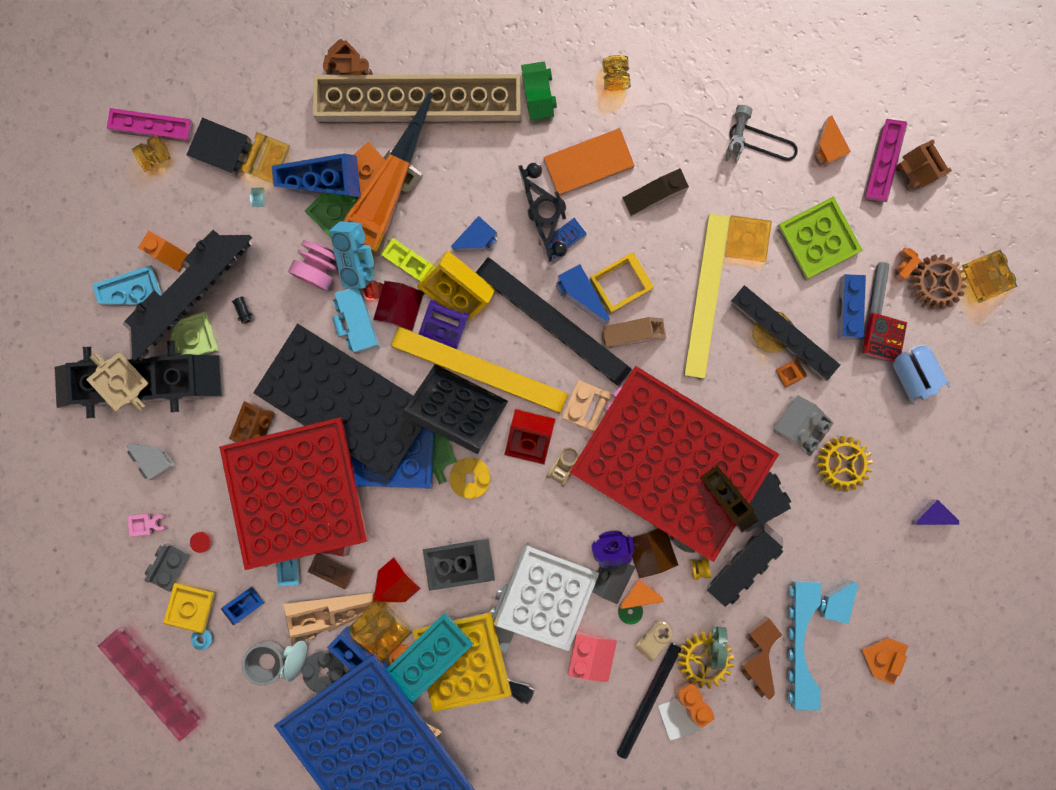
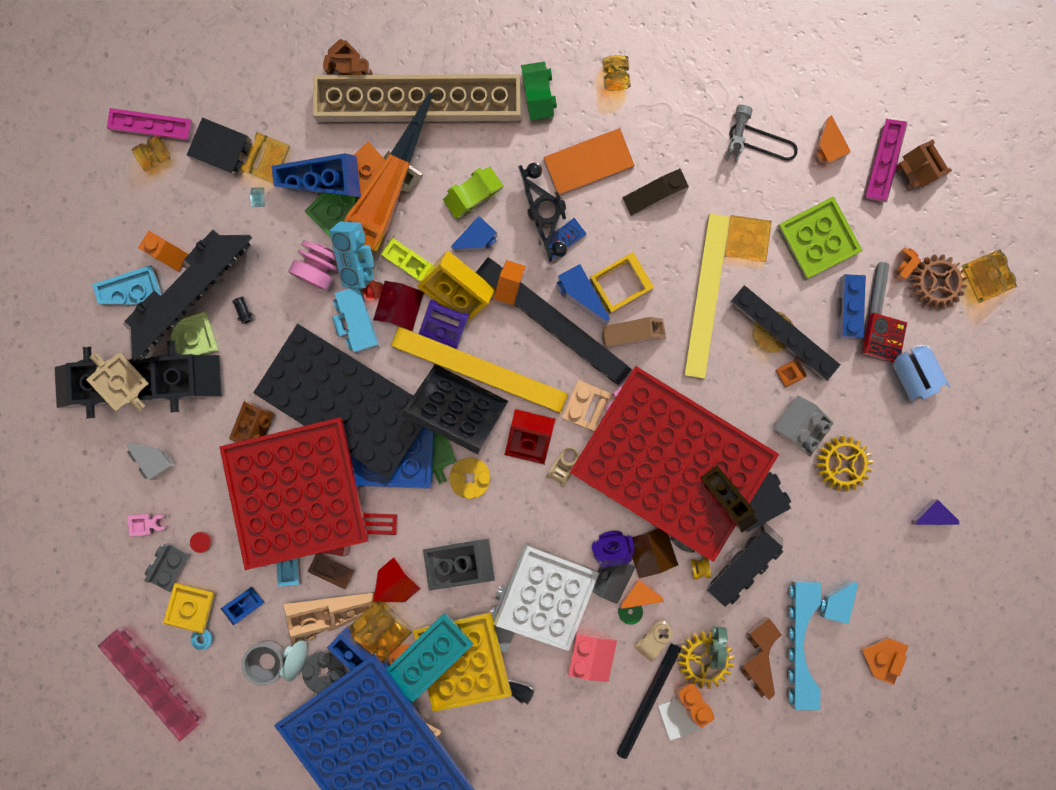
(393, 524): none -> red tile
(468, 195): none -> lime brick
(509, 282): none -> orange slope

